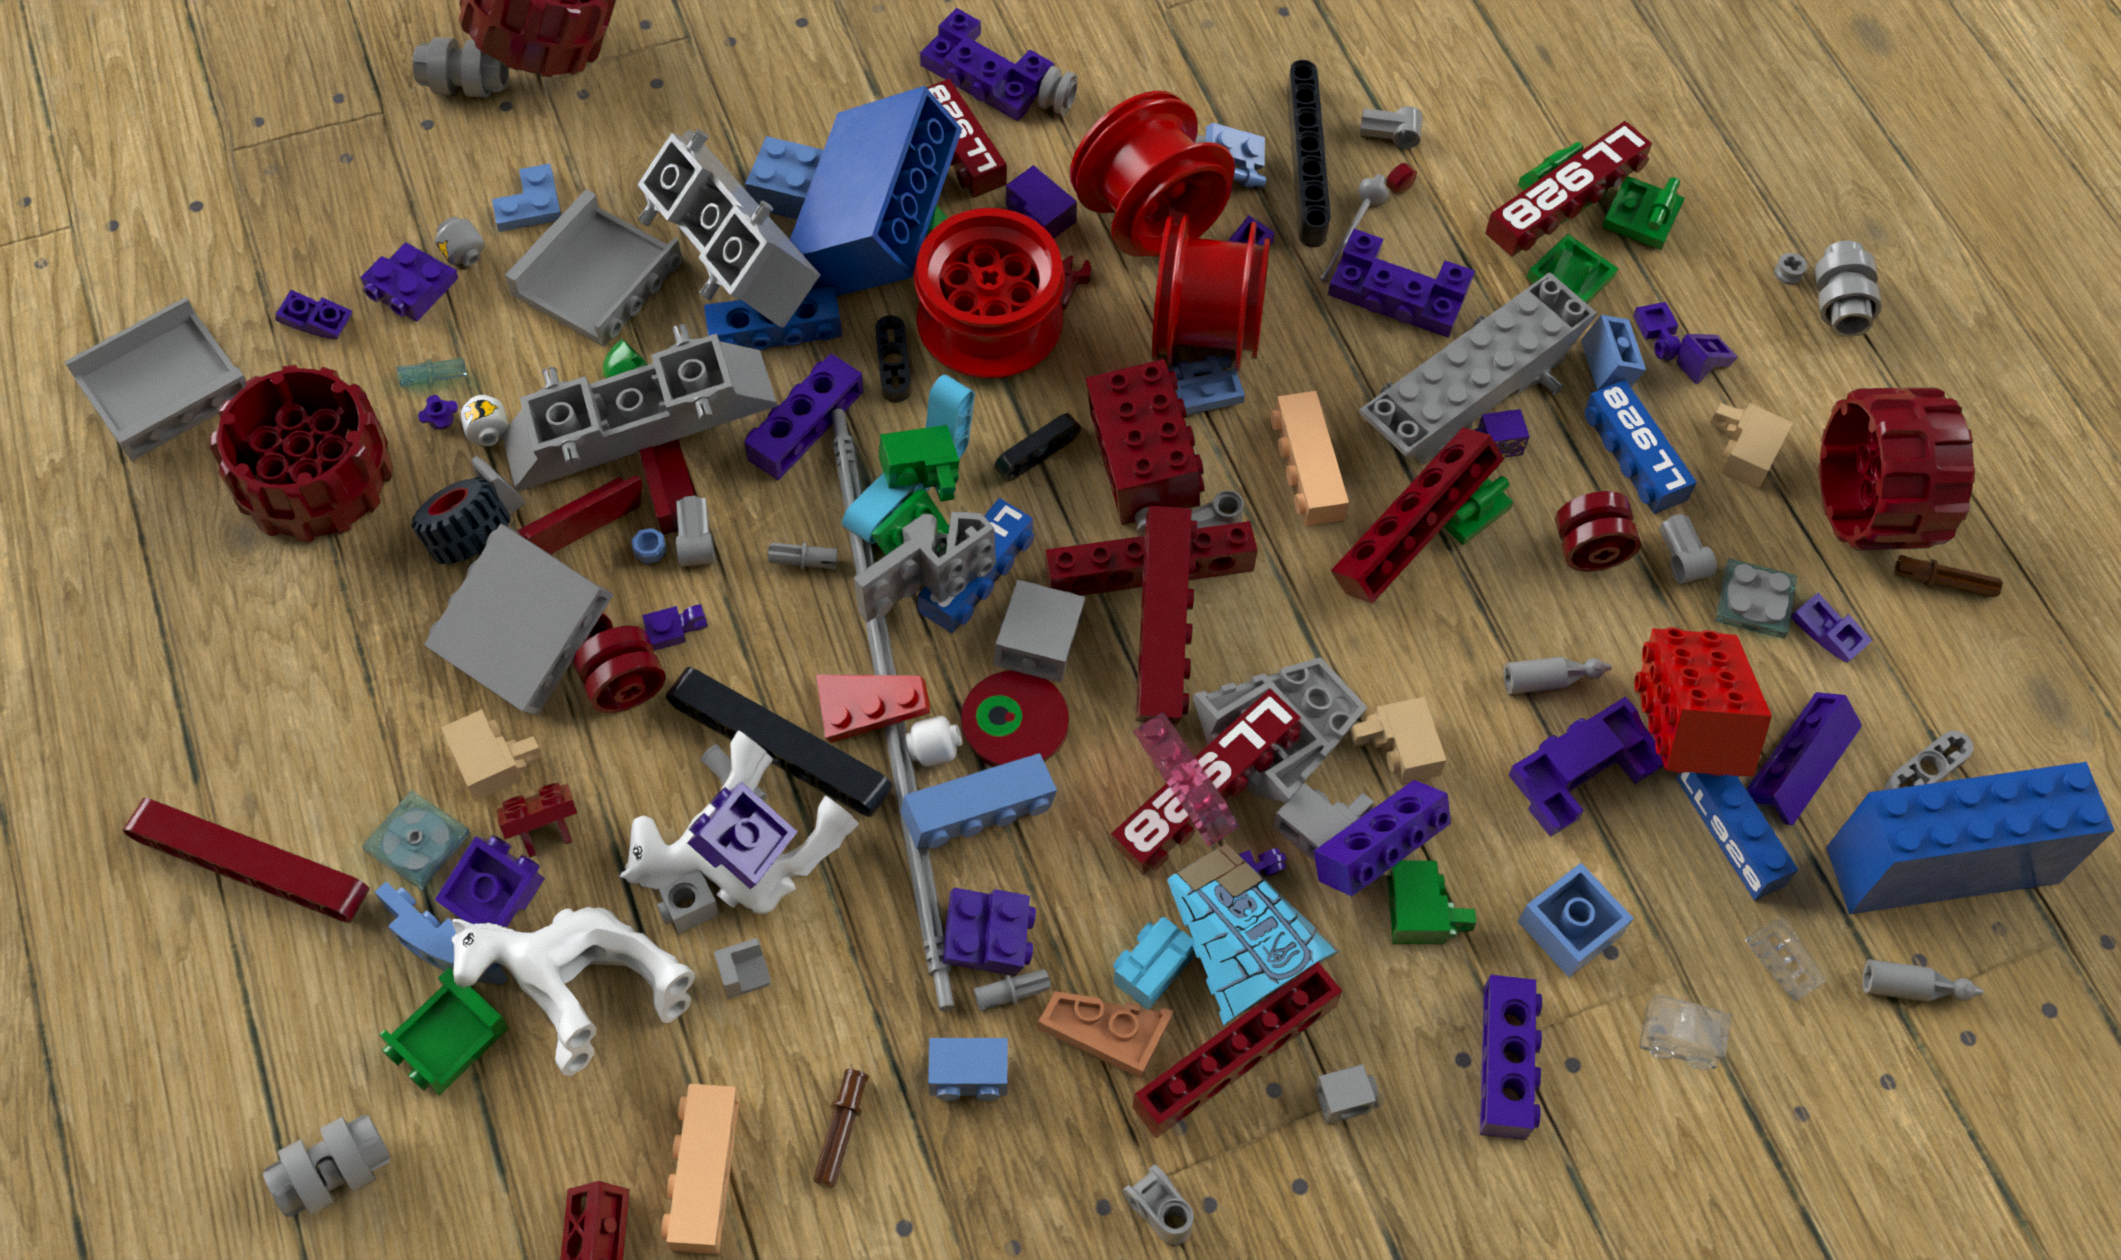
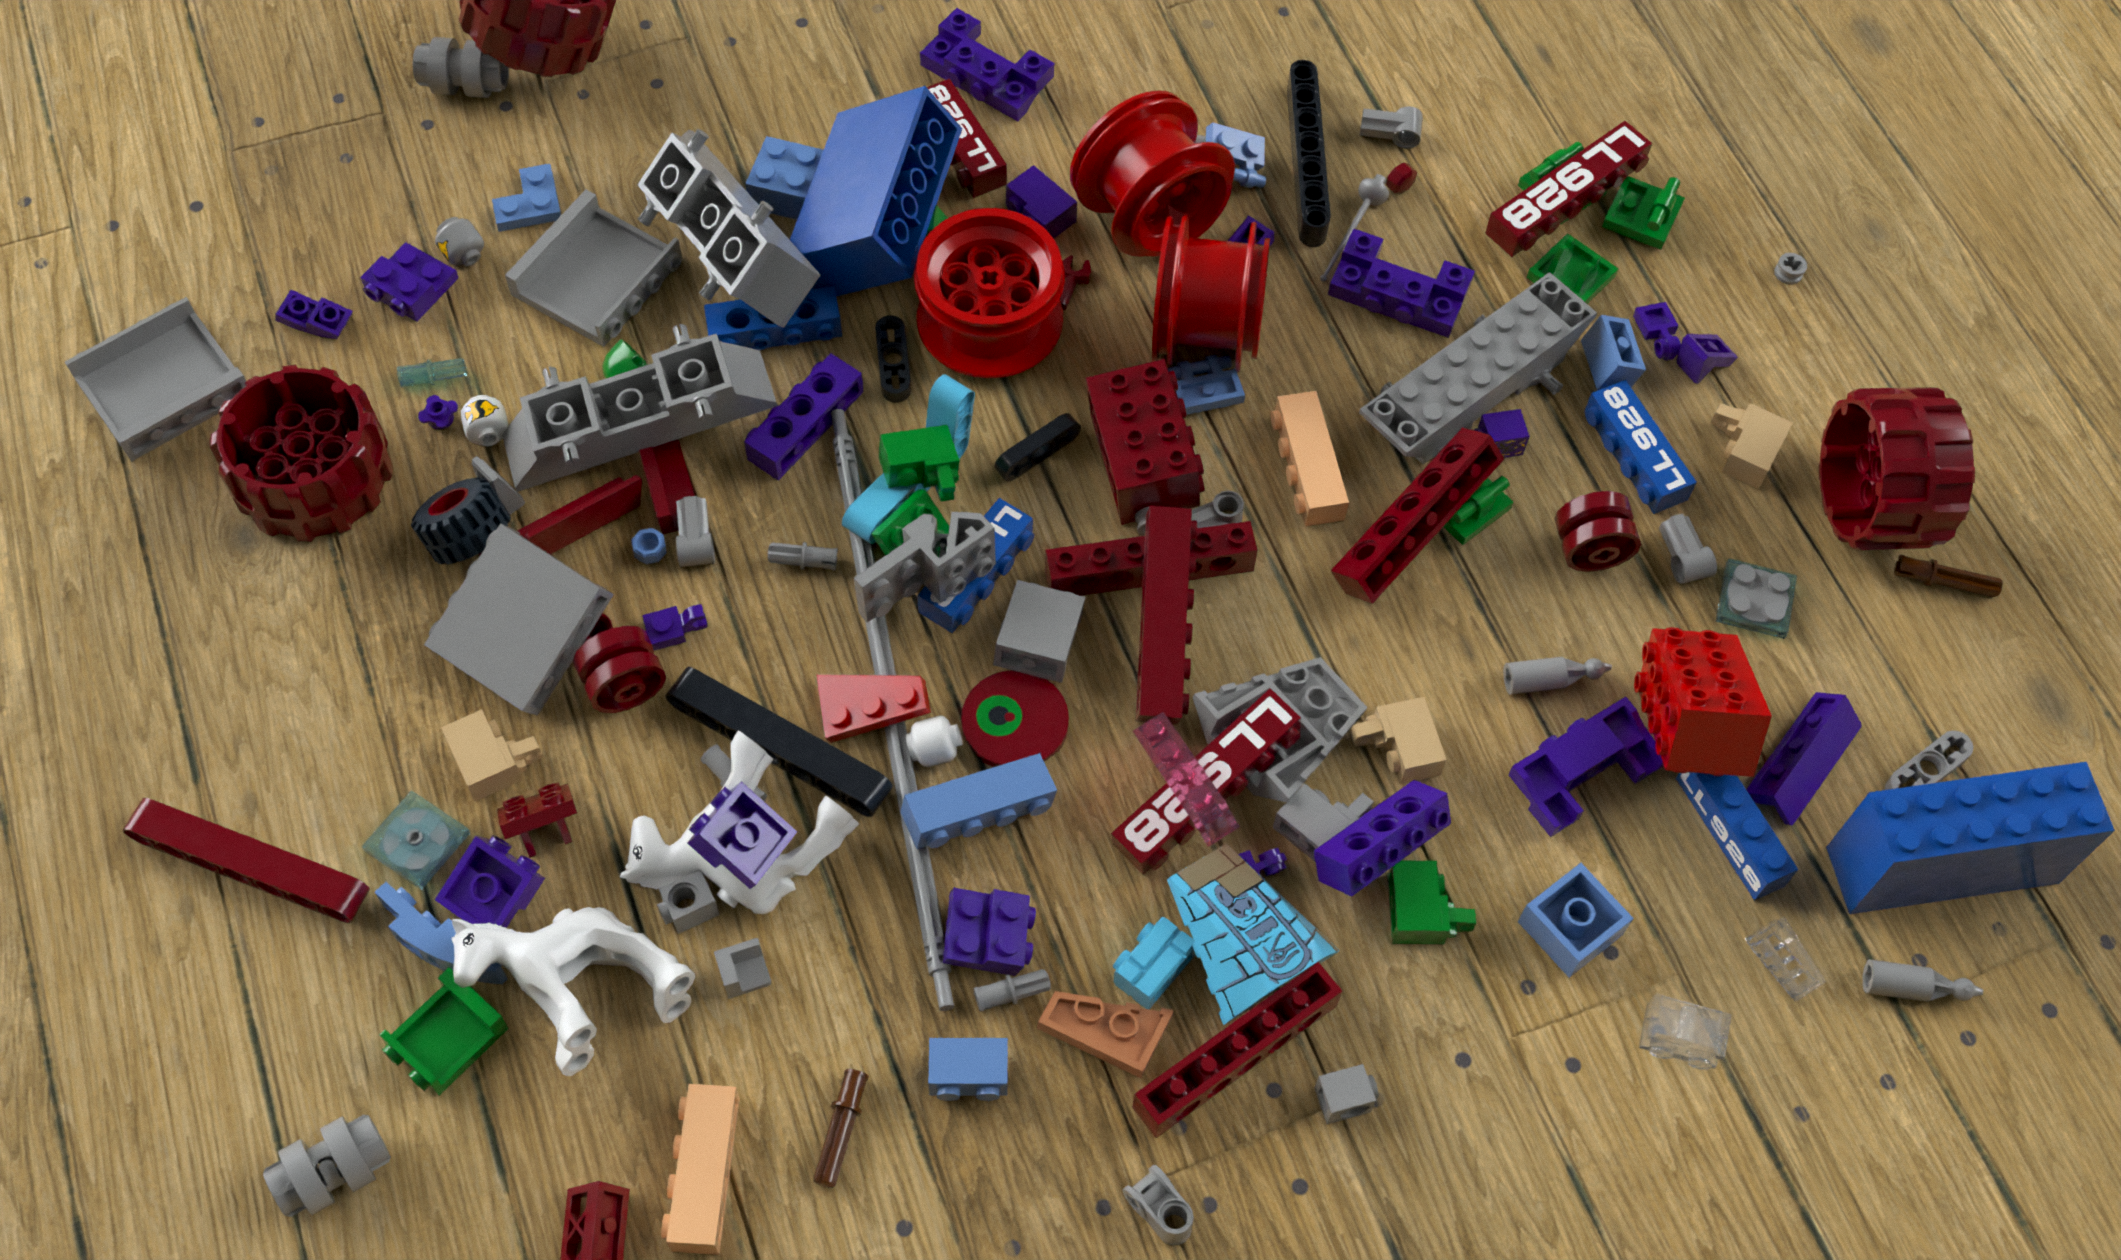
(1057, 90): light grey wheel -> none
(1497, 1113): dark purple brick -> none
(1824, 625): dark purple slope -> none
(1848, 288): light grey piece -> none

